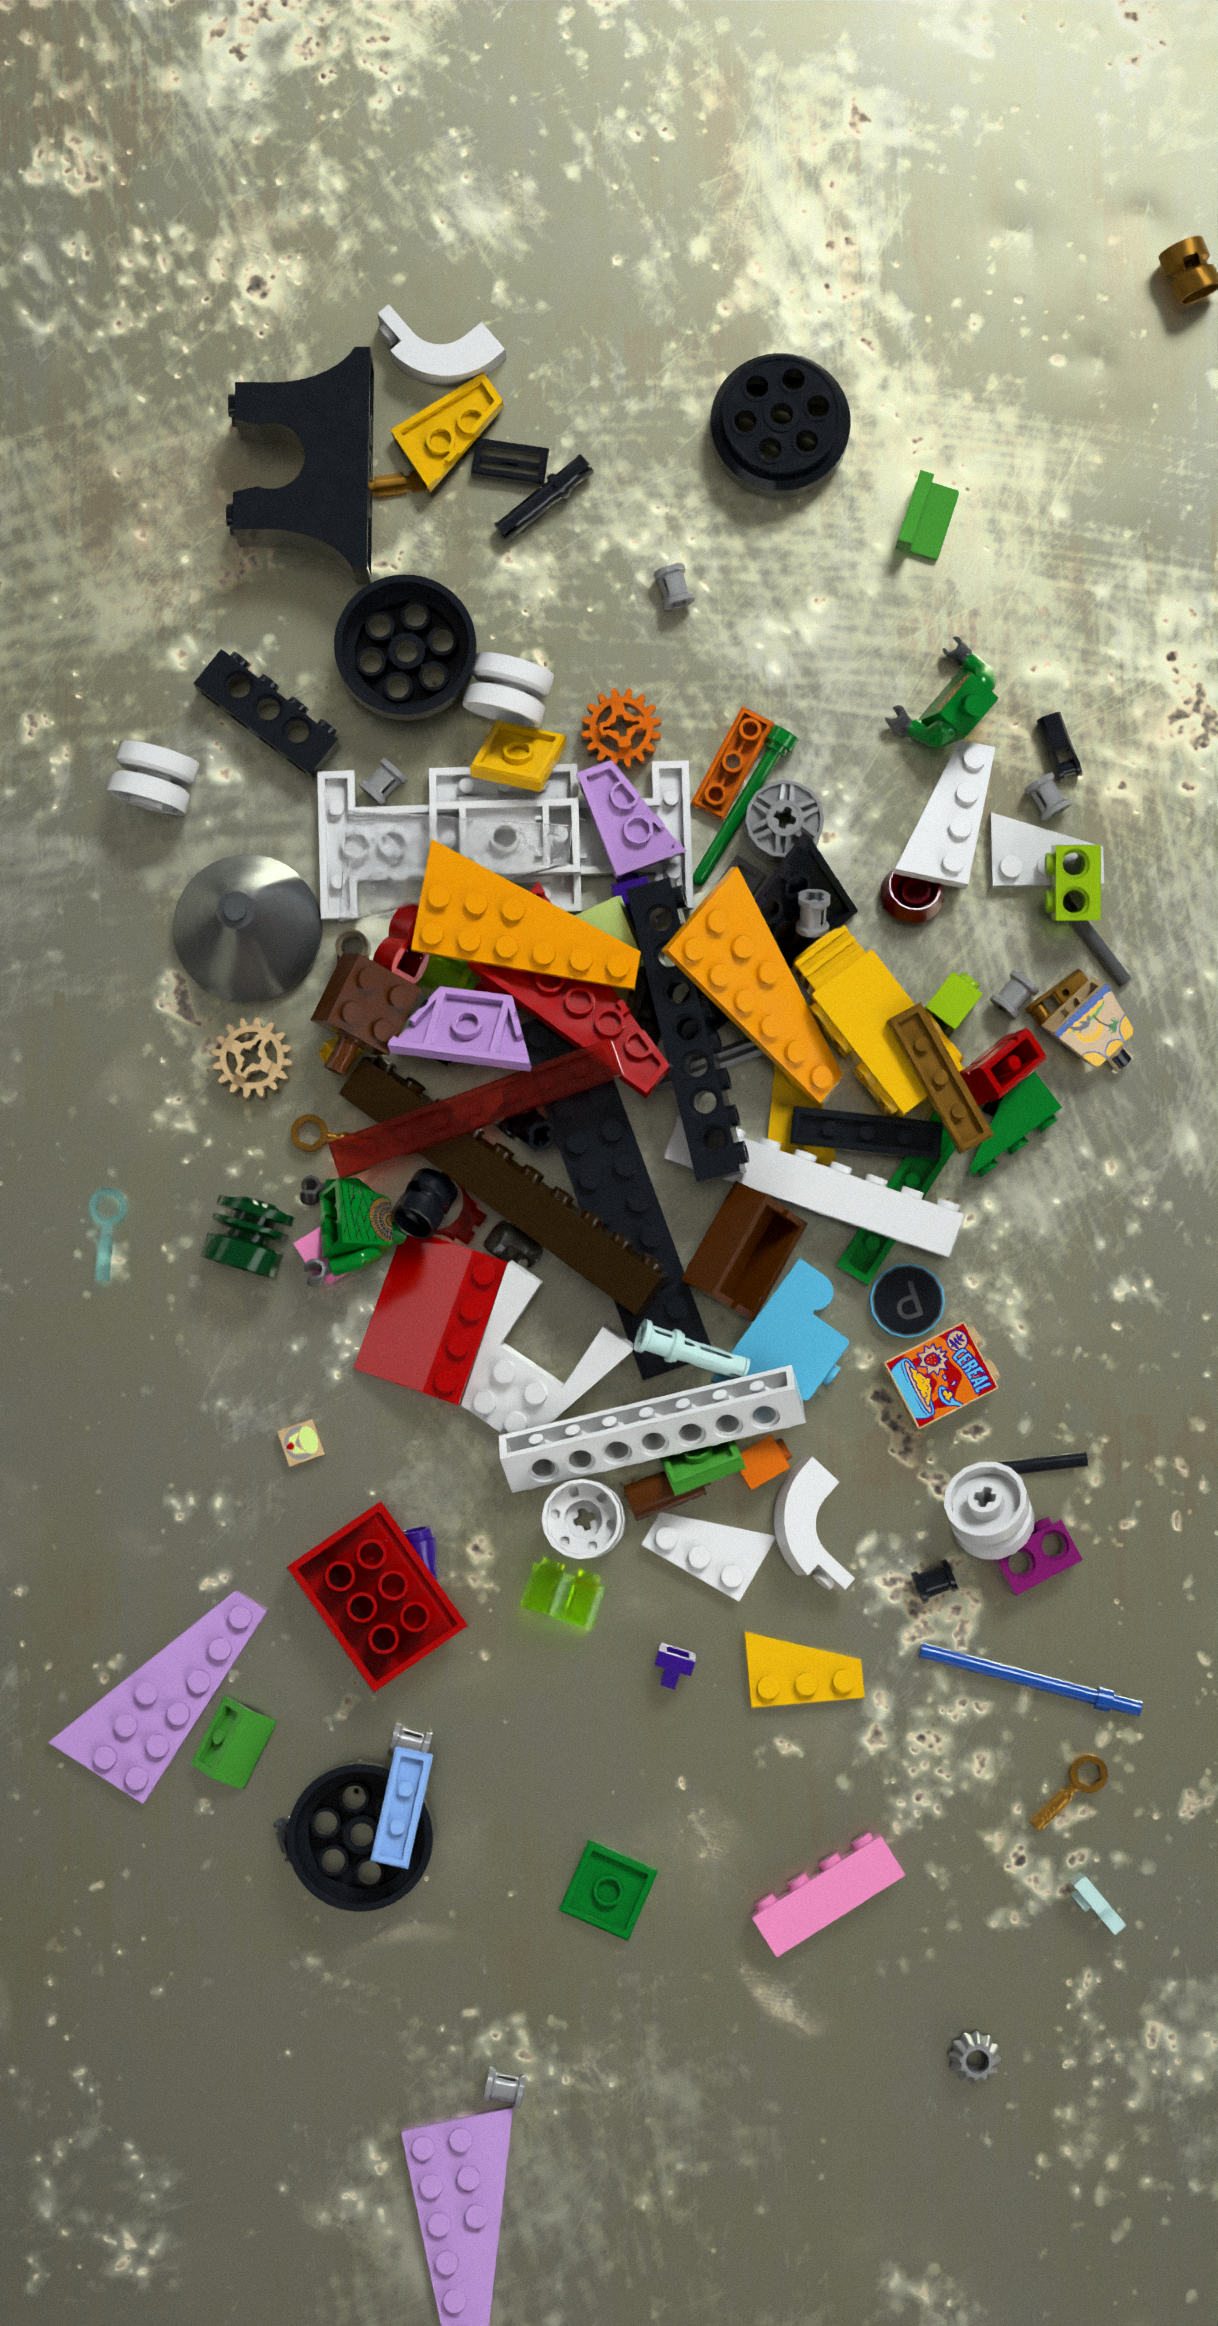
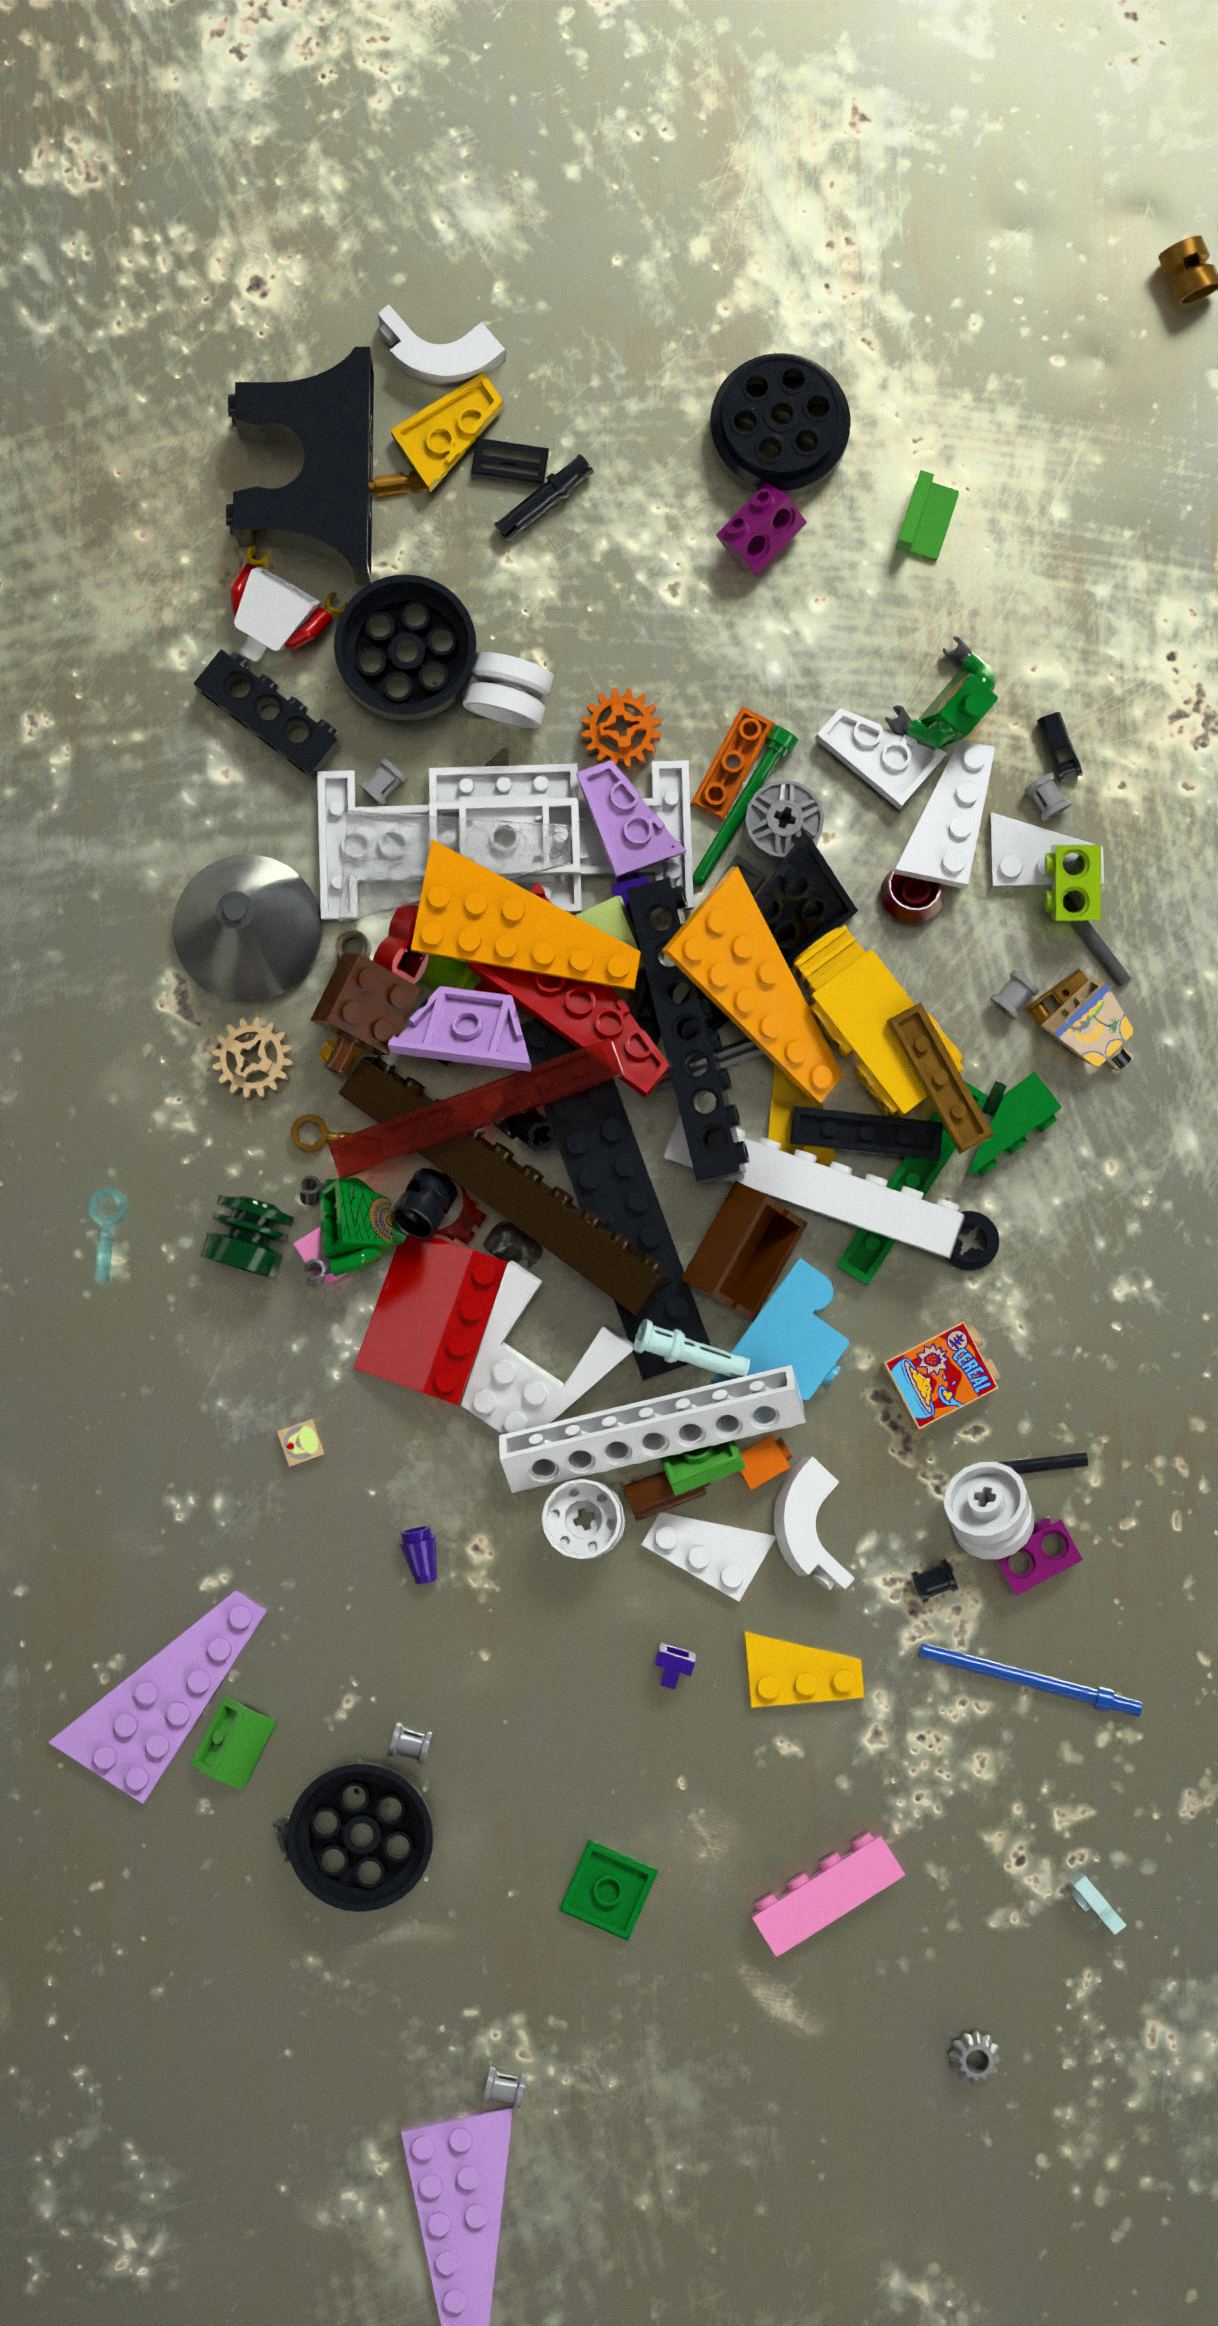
(153, 777): white wheel -> none
(275, 610): none -> white torso
(376, 1597): red slope -> none
(401, 1807): light blue tile -> none
(518, 756): yellow plate -> none
(563, 1594): clear neon green brick -> none
(673, 586): light grey bush -> none
(761, 528): none -> magenta brick
(813, 913): light grey bush -> none
(880, 757): none -> white wing
(907, 1300): black tile -> none
(953, 1001): lime brick -> none
(986, 1236): none -> black gear
(1003, 1066): red brick -> none
(1064, 1797): pearl gold piece -> none

